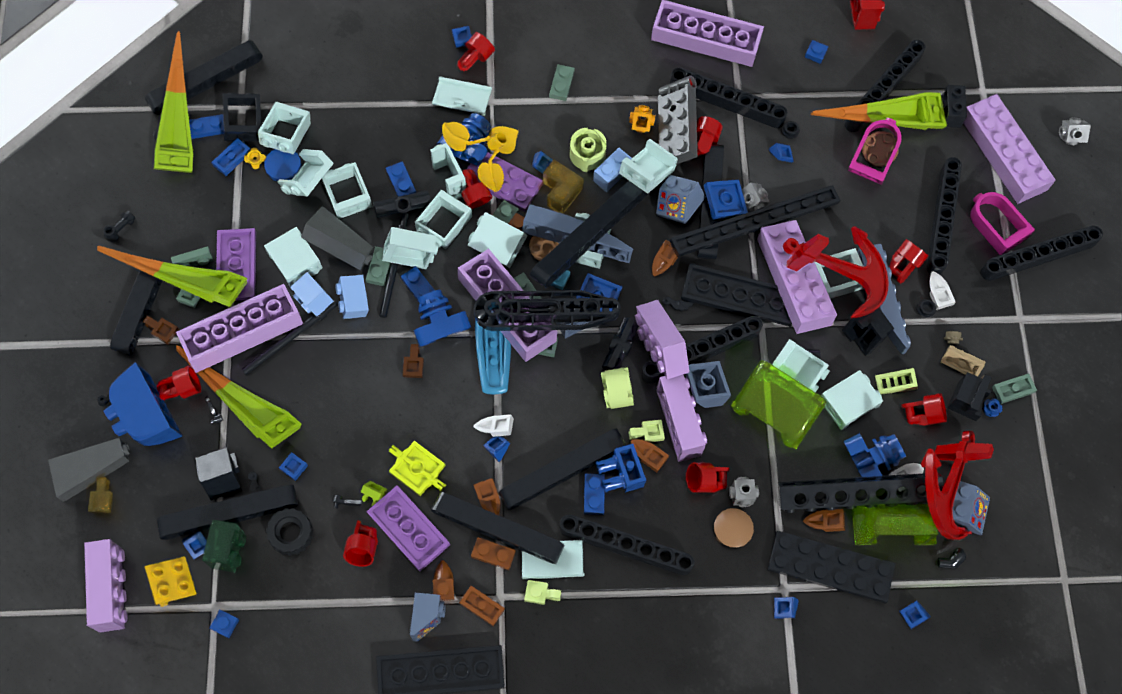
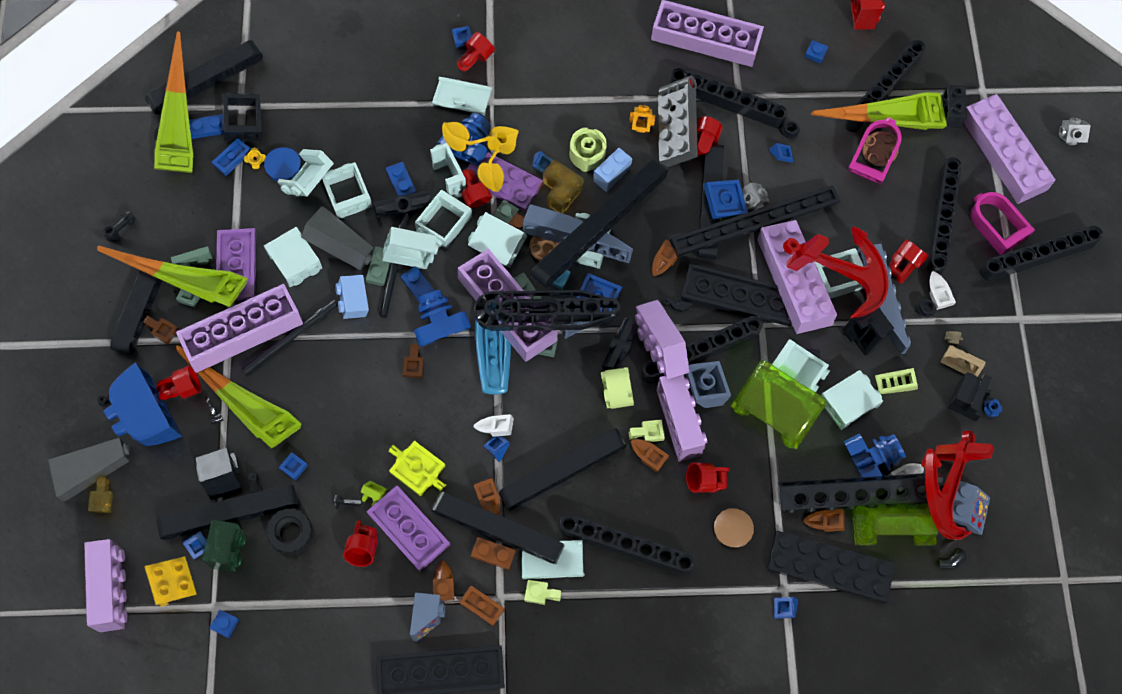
(282, 112): light aqua window -> none
(311, 294): light blue brick -> none
(561, 82): sand green plate -> none
(594, 494): blue plate -> none
(629, 470): blue brick -> none
(649, 166): light aqua panel -> none
(679, 199): sand blue slope -> none
(740, 497): light grey brick -> none
(914, 614): blue slope -> none
(934, 410): red piece -> none
(1014, 388): sand green plate -> none

